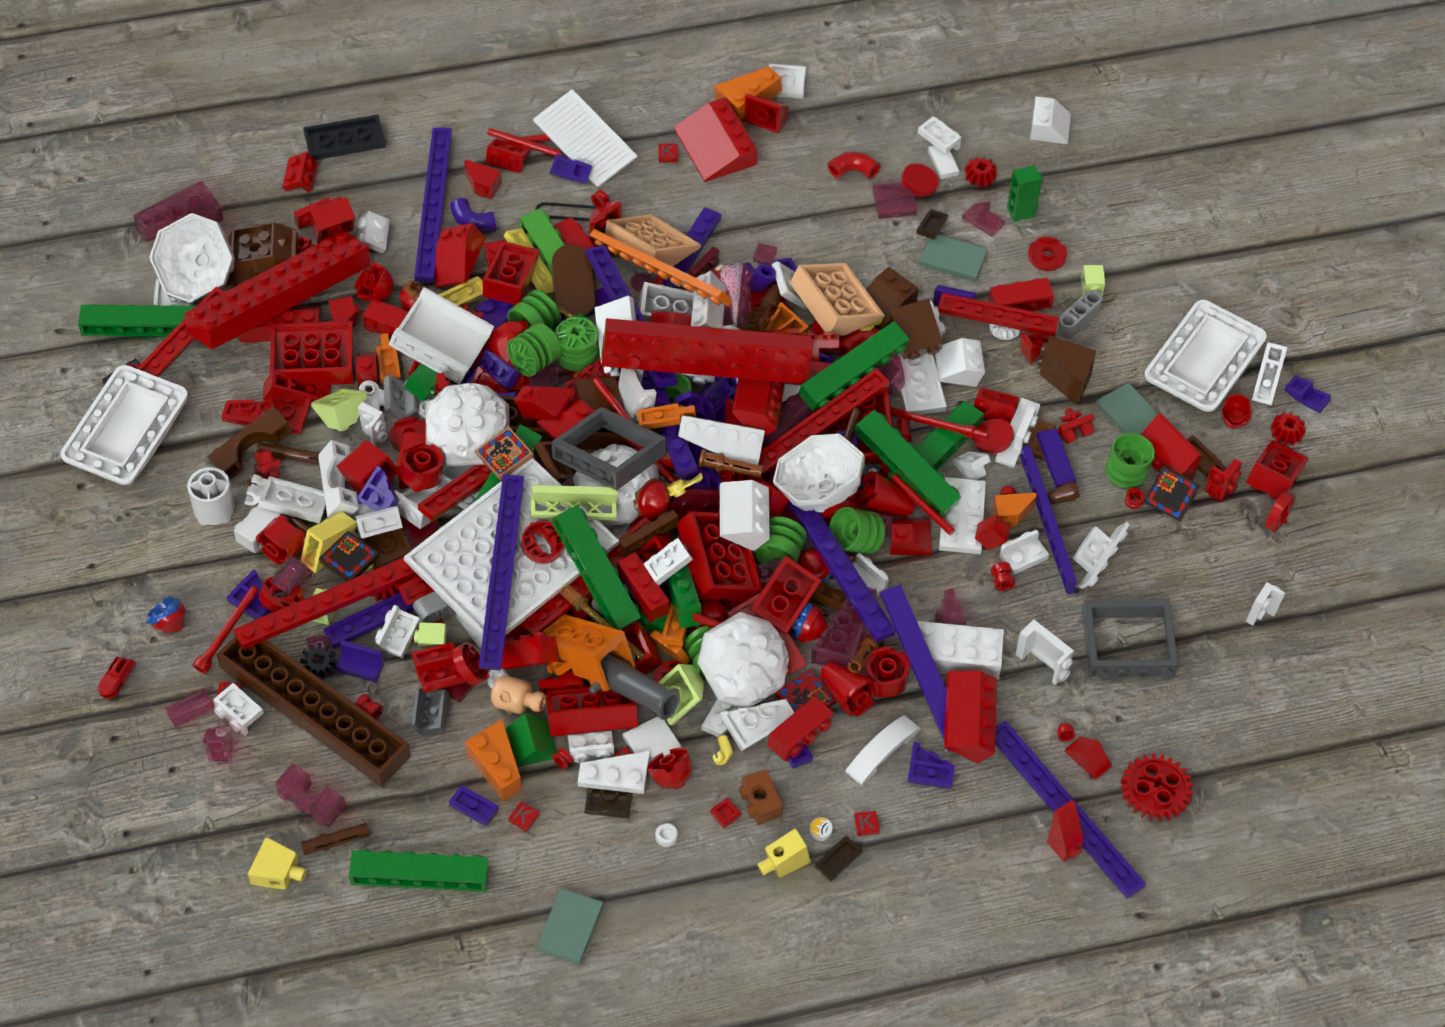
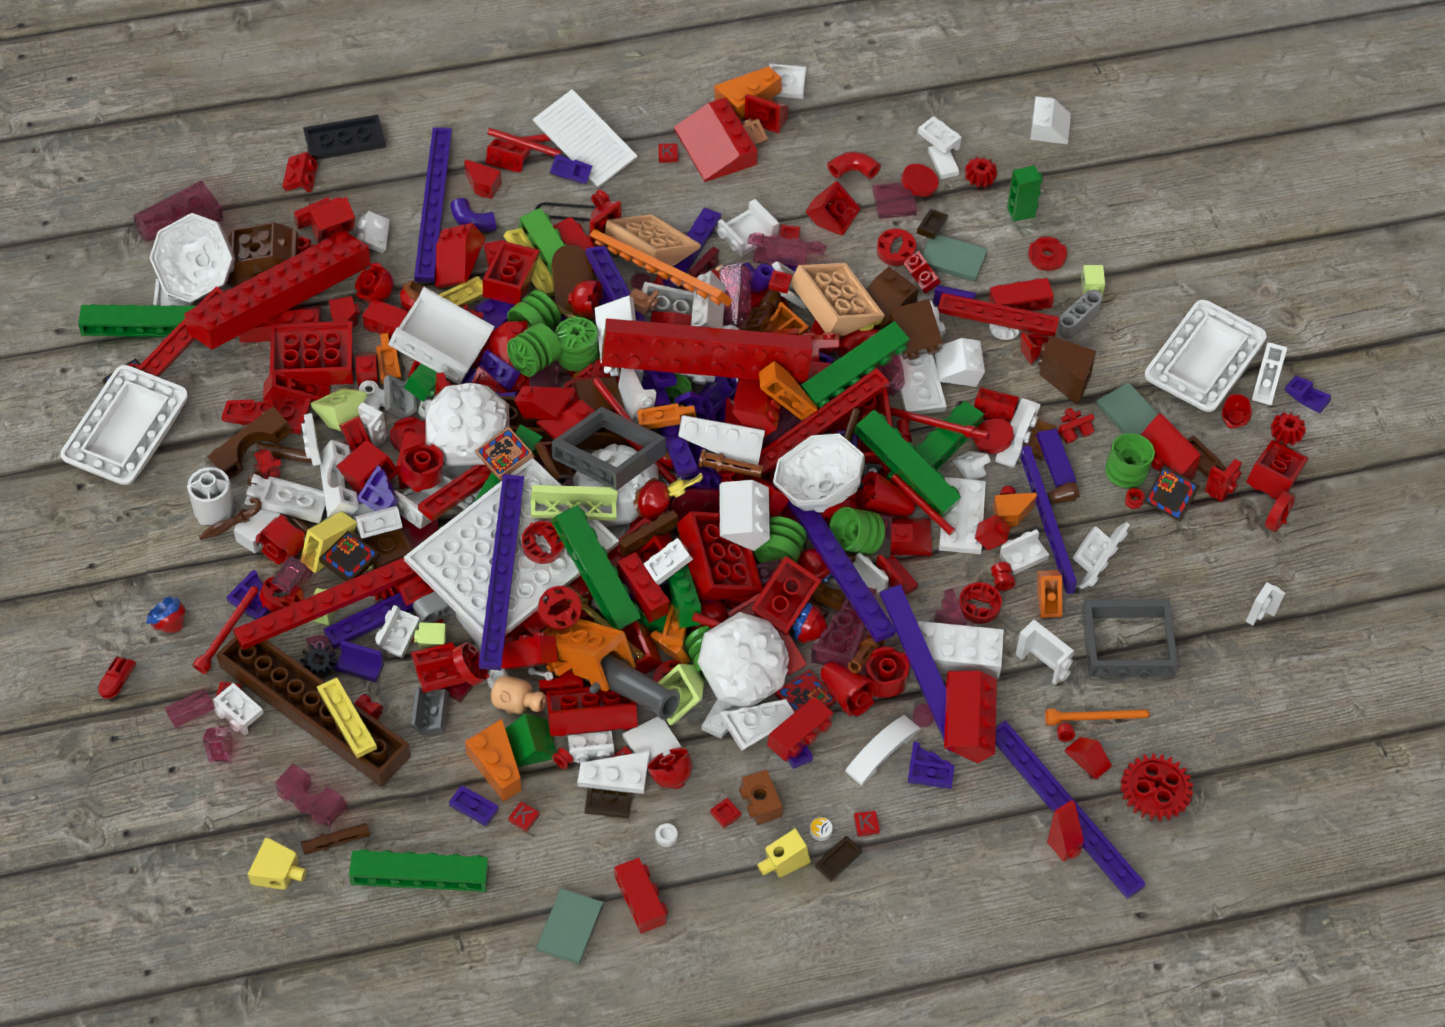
(242, 517): none -> reddish brown piece
(310, 439): none -> white plate
(346, 717): none -> light yellow plate
(354, 433): none -> red slope
(548, 675): none -> white hinge
(564, 617): none -> red piece
(586, 298): none -> red cylinder
(640, 895): none -> red brick
(644, 302): none -> nougat bracket
(725, 751): light yellow arm -> none
(753, 220): none -> white panel
(755, 131): none -> nougat bracket
(780, 281): none -> red tile
(786, 250): none -> clear pink bracket
(786, 391): none -> orange slope
(789, 232): none -> red tile
(833, 209): none -> red slope
(886, 240): none -> red piece
(896, 573): none -> red panel
(922, 272): none -> red slope
(922, 715): none -> clear pink tile
(980, 592): none -> red piece
(983, 219): clear pink slope -> none
(1049, 593): none -> orange slope
(1054, 716): none -> orange piece

